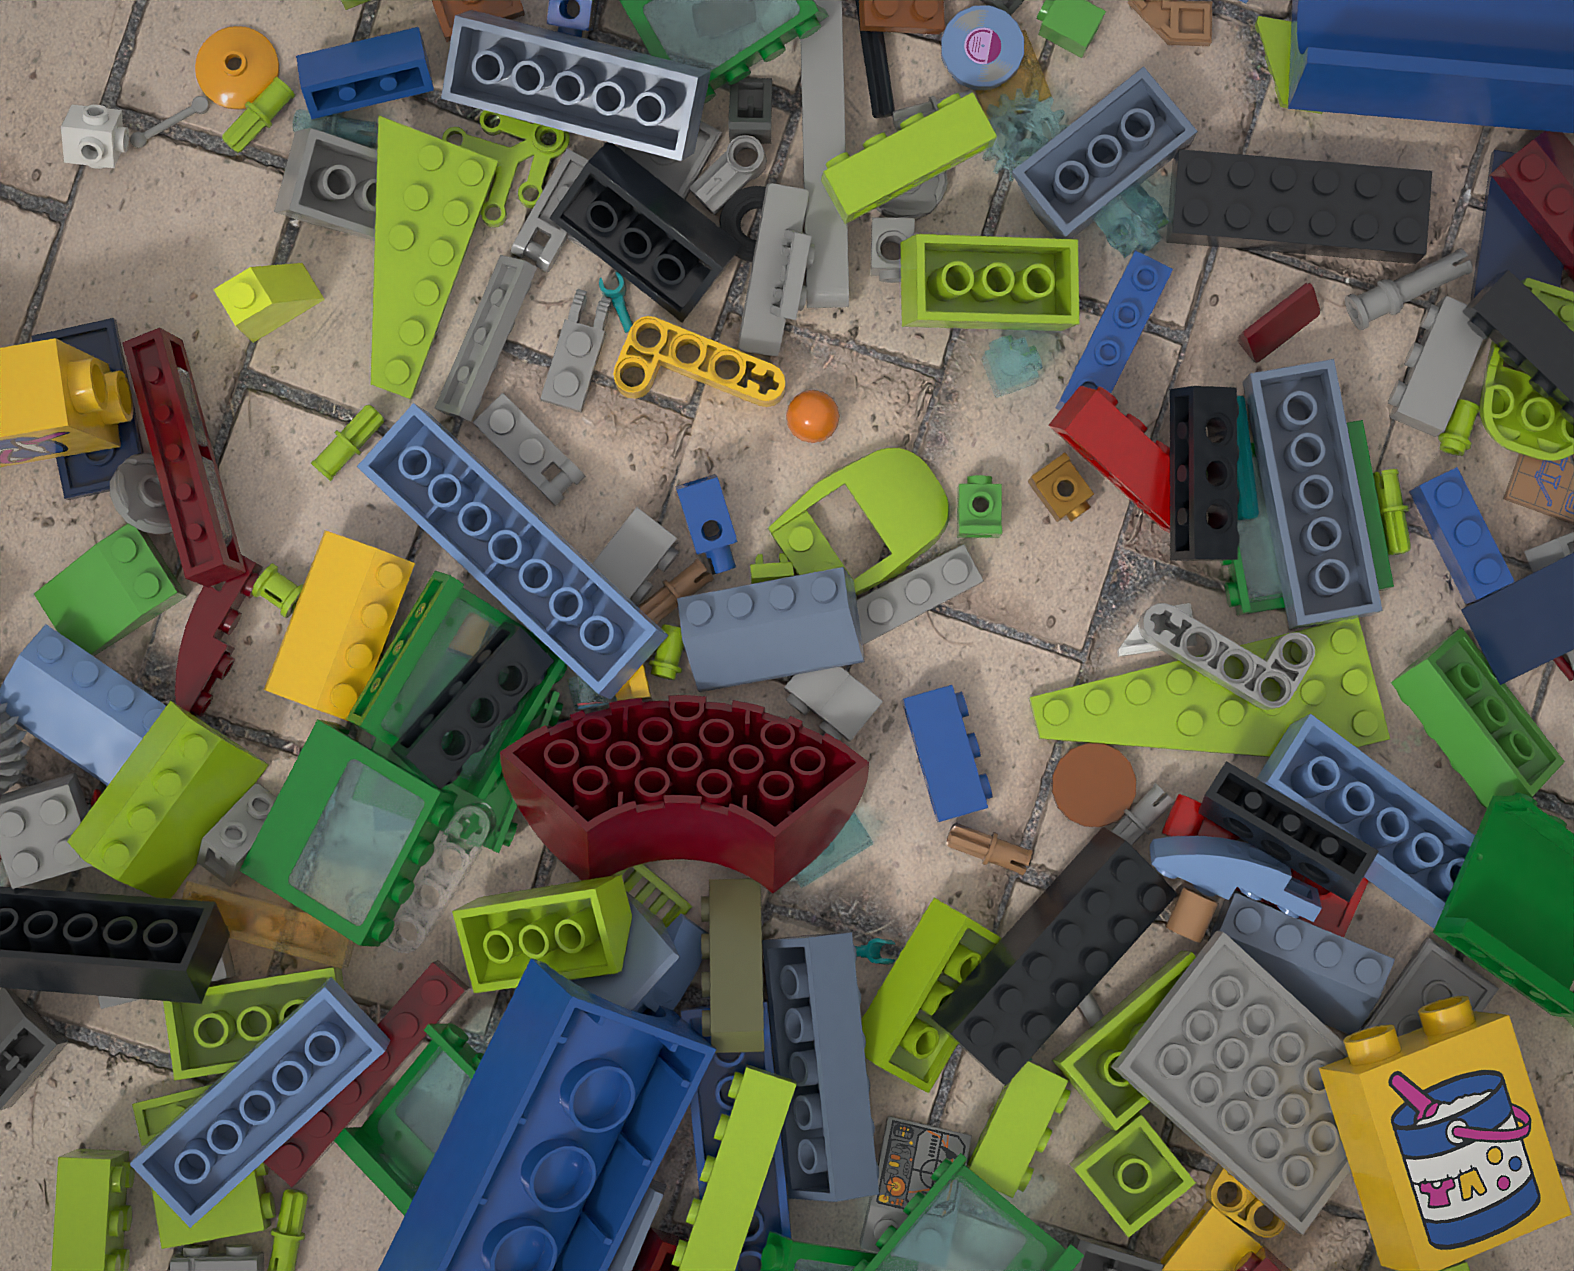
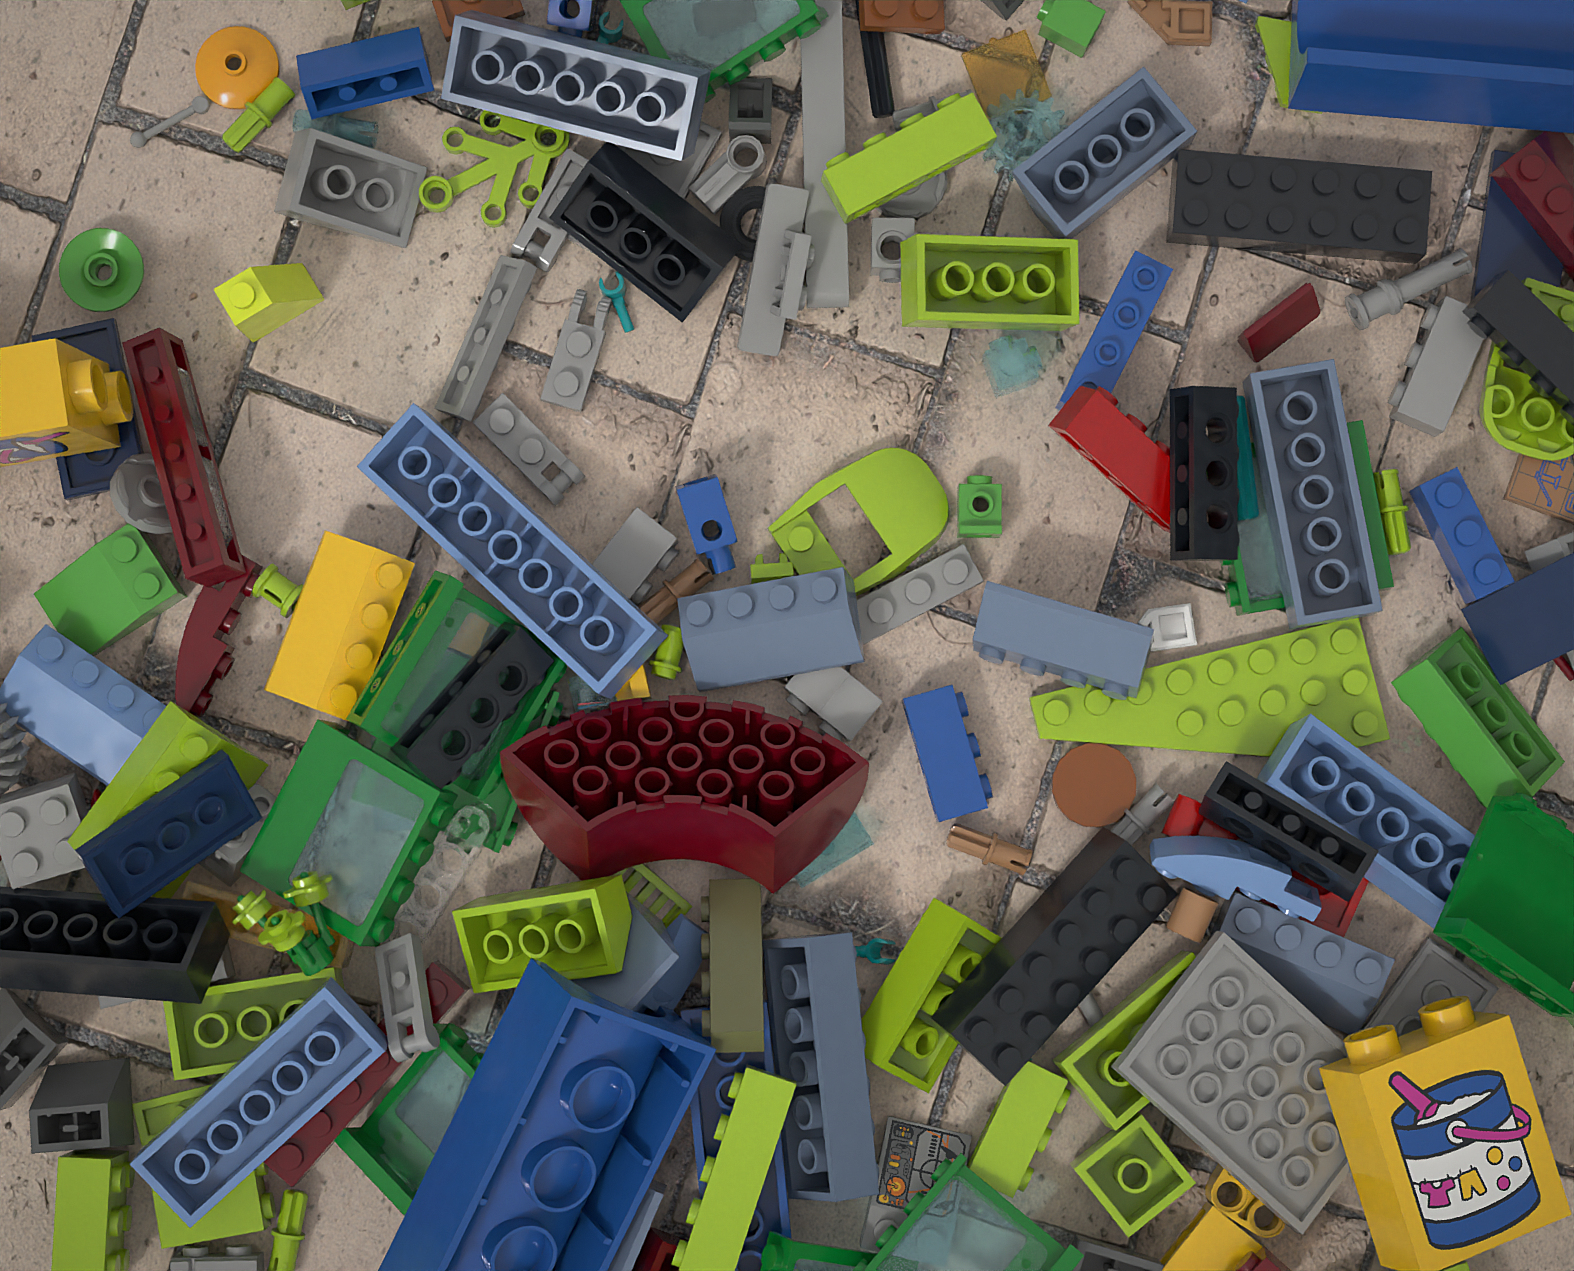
(83, 1107): none -> dark grey slope
(85, 258): none -> bright green dish
(94, 136): white brick -> none
(169, 833): none -> dark blue tile
(285, 929): none -> lime plant
(348, 442): lime axle -> none
(405, 997): none -> light grey plate
(423, 225): lime wing -> none
(608, 36): none -> teal hand
(701, 370): yellow beam -> none
(812, 416): orange piece -> none
(982, 47): medium blue tile -> none
(1045, 486): pearl gold brick -> none
(1062, 641): none -> sand blue slope
(1132, 221): clear light blue brick -> none
(1220, 647): light grey beam -> none
(1459, 427): lime pin -> none

